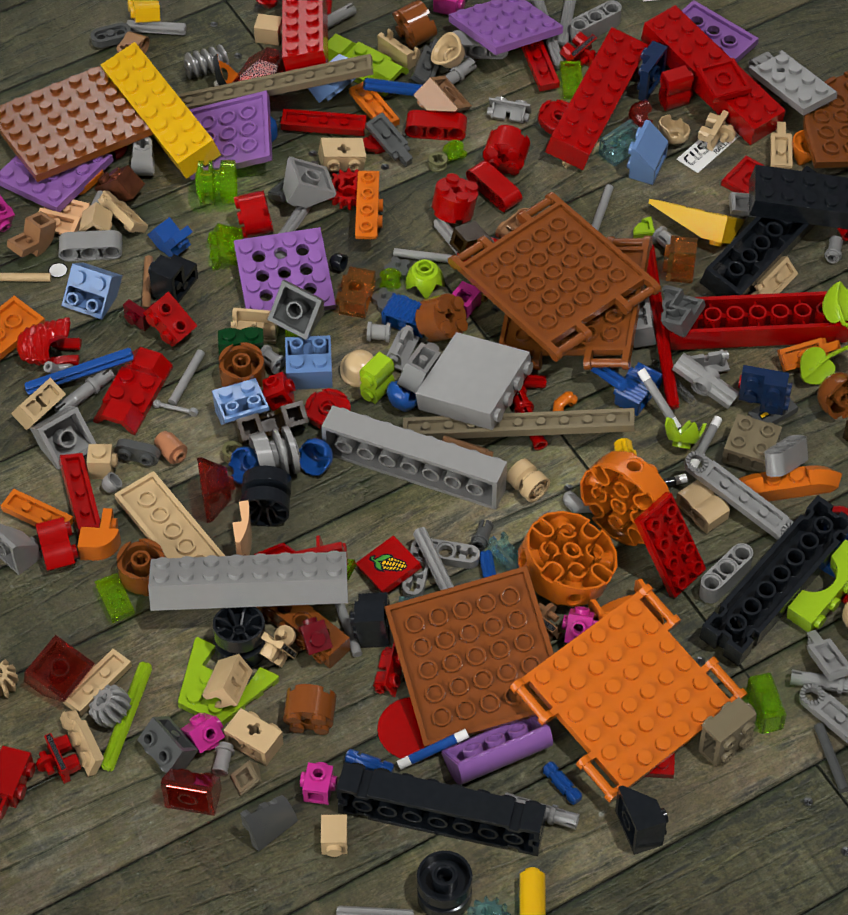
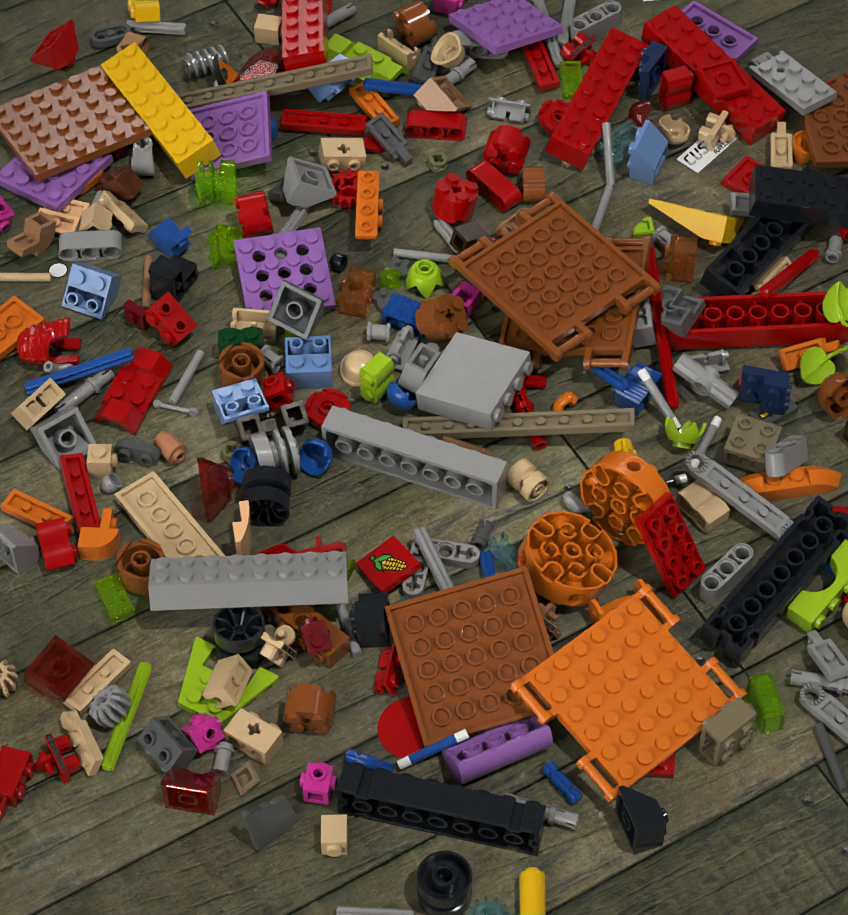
(57, 47): none -> red slope
(455, 150): clear neon green plate -> none
(533, 183): none -> dark orange axle
(577, 616): dark pink brick -> none
(608, 153): none -> light grey bar
(789, 273): none -> red axle

